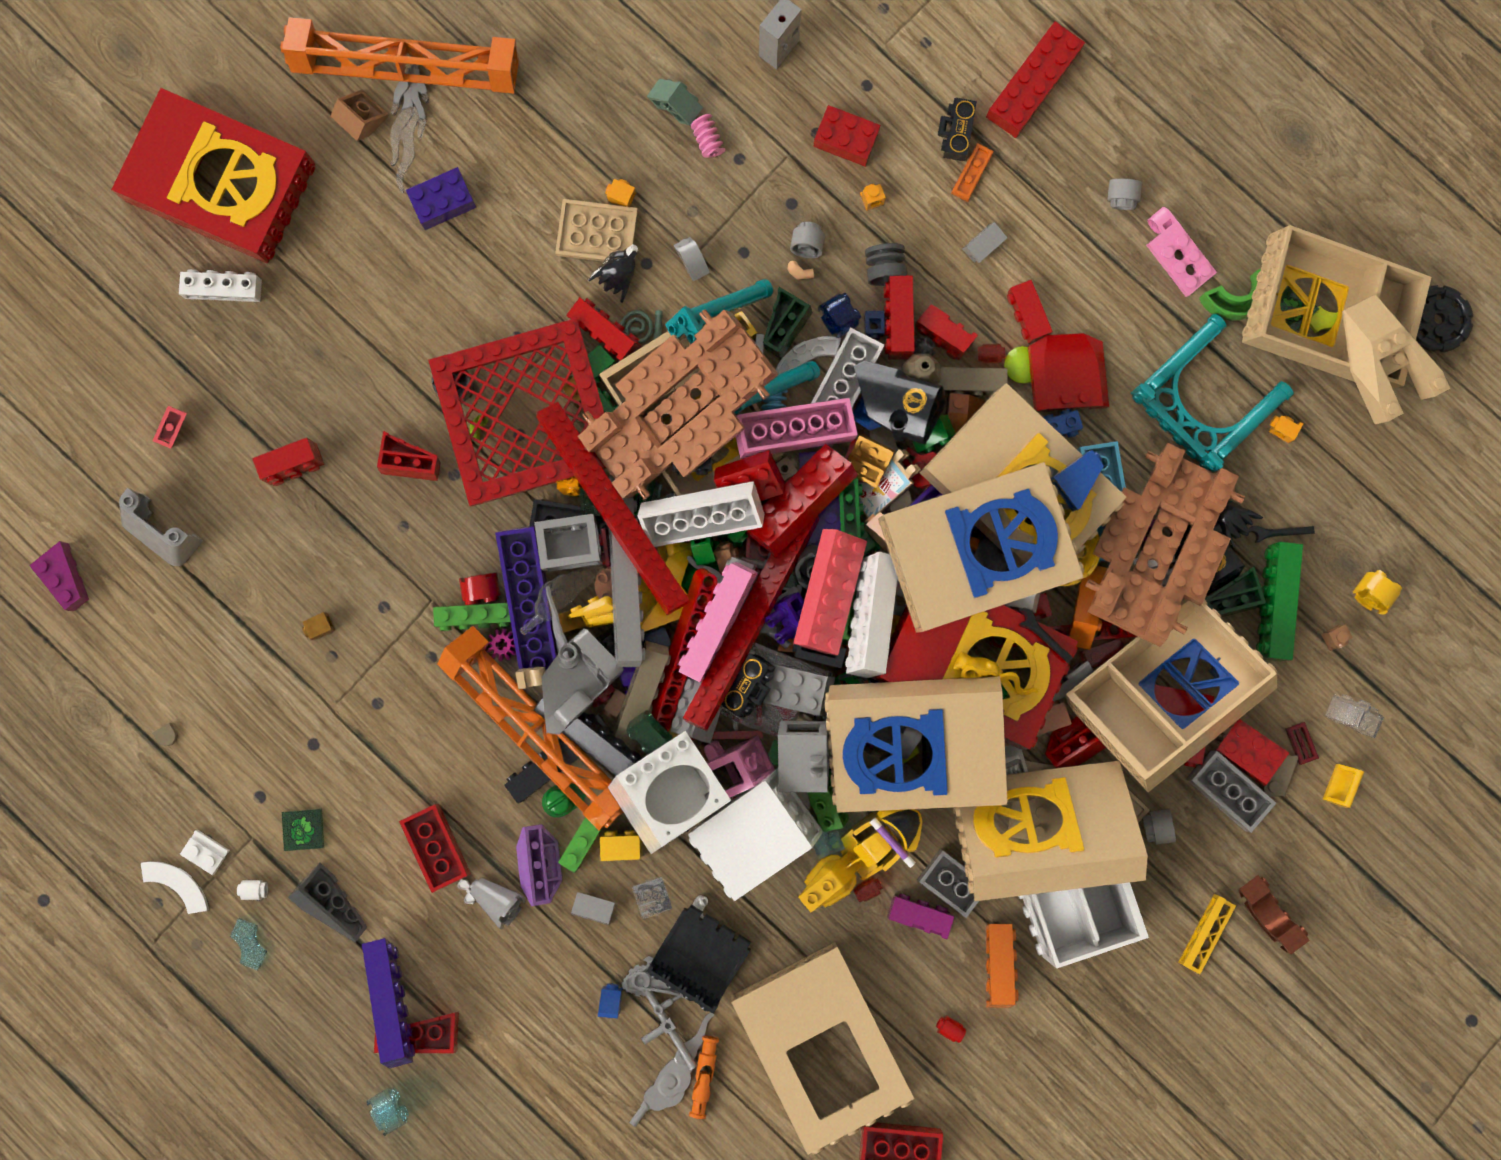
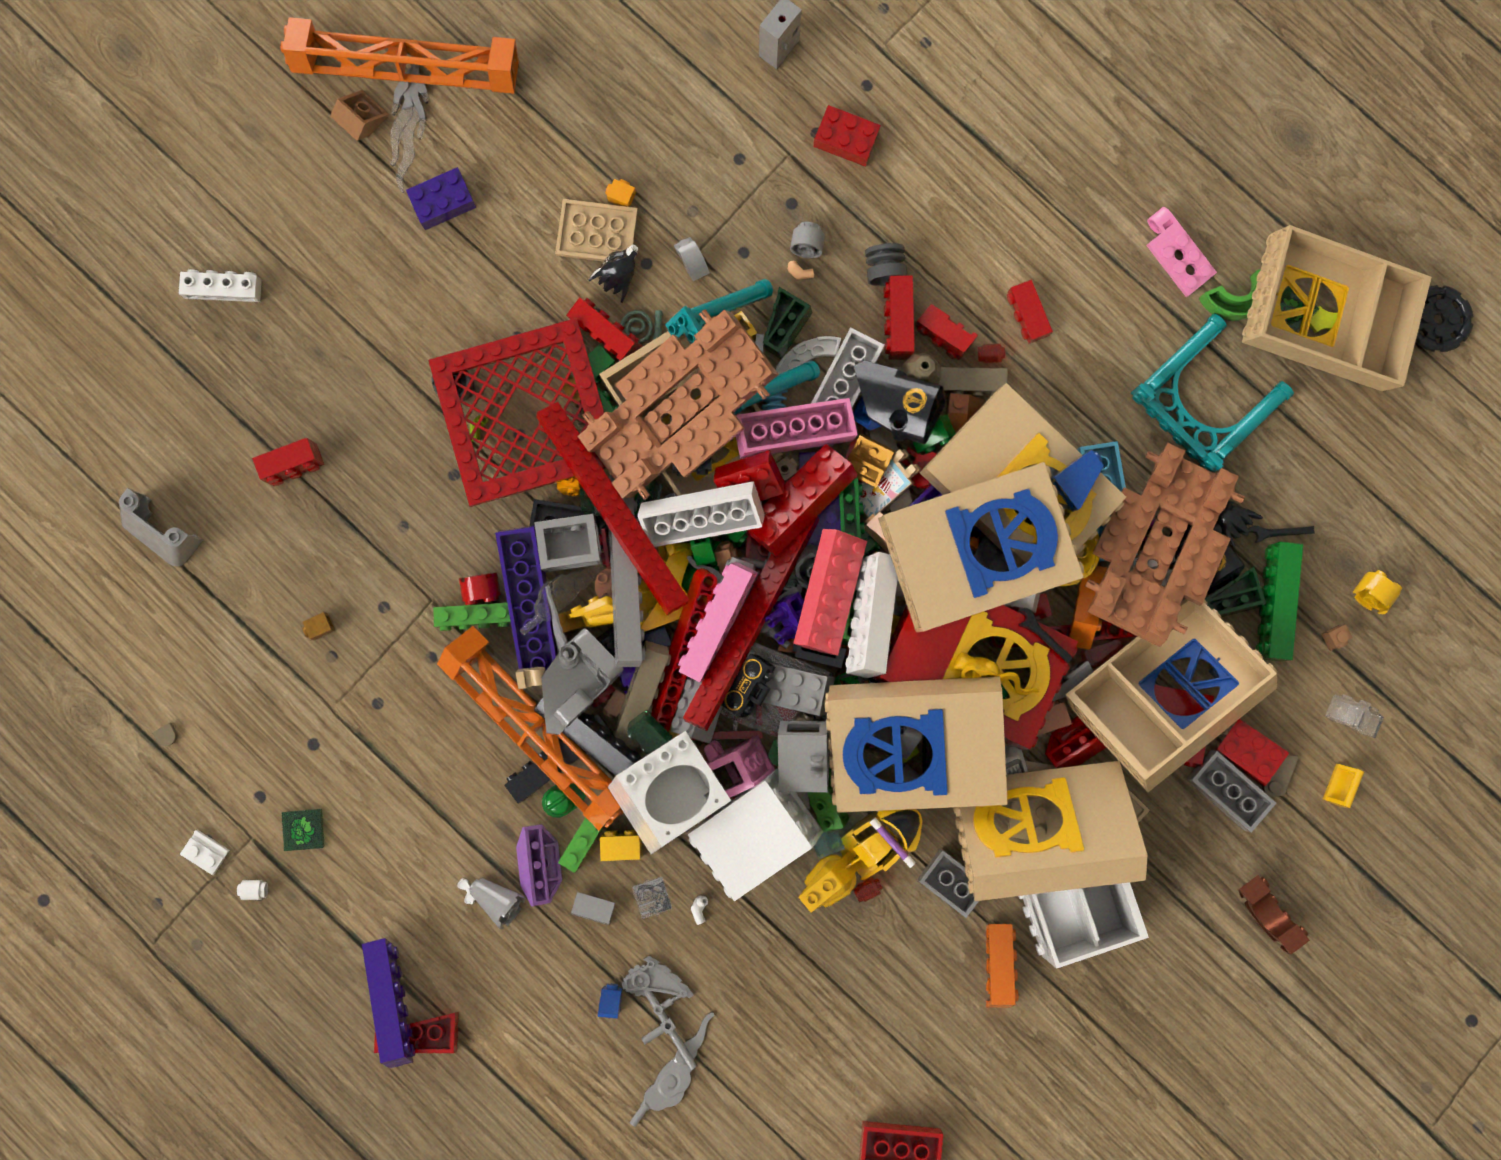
(61, 577): magenta wedge -> none
(169, 153): red panel -> none
(169, 426): coral brick -> none
(177, 880): white tile -> none
(251, 952): clear light blue tile -> none
(324, 900): dark grey wedge -> none
(387, 1111): clear light blue brick -> none
(406, 460): red wedge -> none
(435, 847): red brick -> none
(499, 639): dark pink gear -> none
(675, 99): sand green brick -> none
(699, 958): black hinge -> none
(701, 1090): orange piece -> none
(706, 136): bright pink piece -> none
(800, 1005): tan panel -> none
(839, 315): clear blue brick -> none
(873, 196): light orange brick -> none
(874, 318): dark blue brick -> none
(920, 915): magenta wedge -> none
(924, 346): dark grey gear -> none
(951, 1029): red brick -> none
(961, 121): black piece -> none
(972, 172): orange tile -> none
(984, 243): light grey hinge -> none
(1018, 365): lime dish -> none
(1035, 79): red brick -> none
(1067, 423): blue brick -> none
(1068, 373): red wedge -> none
(1124, 193): light grey piece -> none
(1159, 827): light grey piece -> none
(1203, 931): yellow fence -> none
(1285, 428): light orange brick -> none
(1302, 725): dark red tile -> none
(1381, 346): tan wedge -> none

